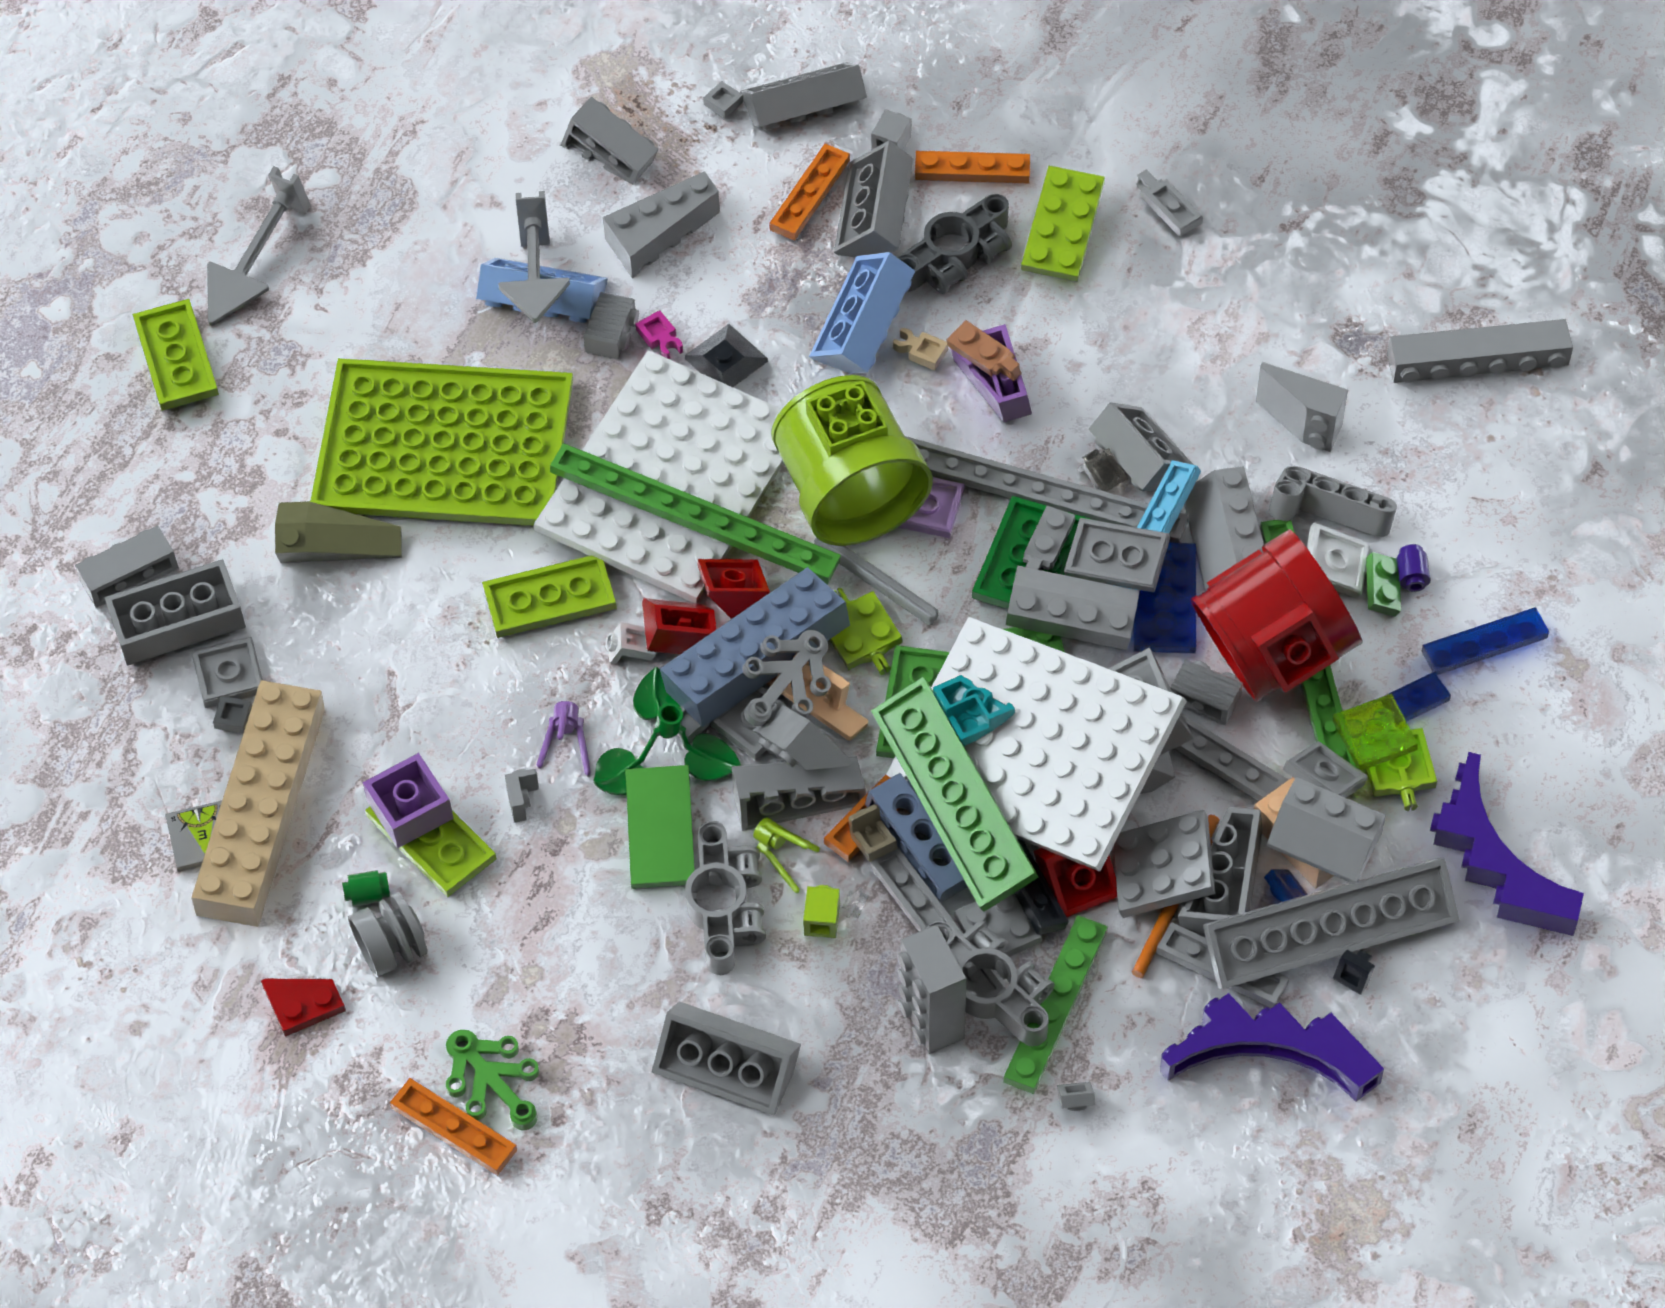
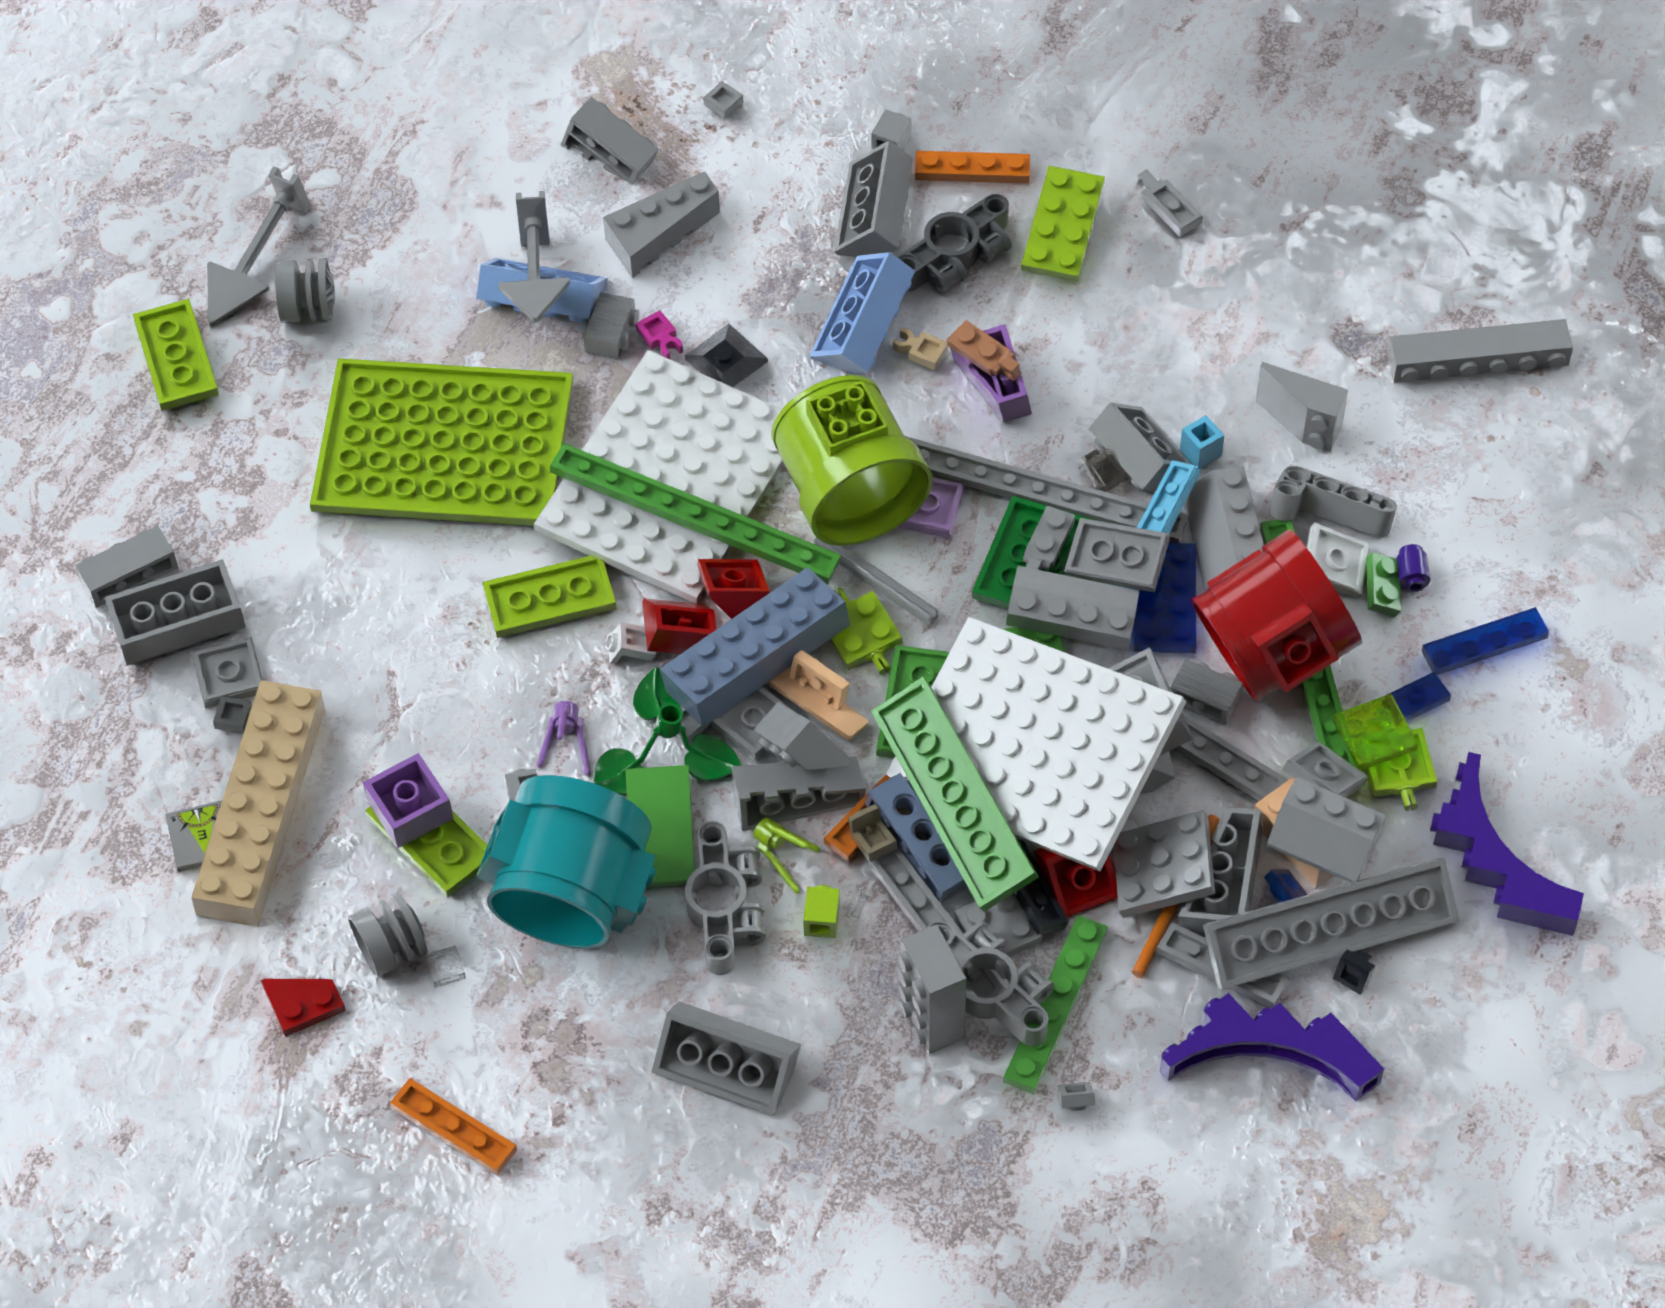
(304, 290): none -> light grey wheel
(323, 533): olive wedge -> none
(366, 888): green brick -> none
(445, 966): none -> clear plate
(489, 1073): bright green plant -> none
(568, 862): none -> teal cylinder
(789, 672): light grey plant -> none
(804, 94): light grey slope -> none
(809, 192): orange plate -> none
(971, 709): teal slope -> none
(1202, 442): none -> medium azure brick

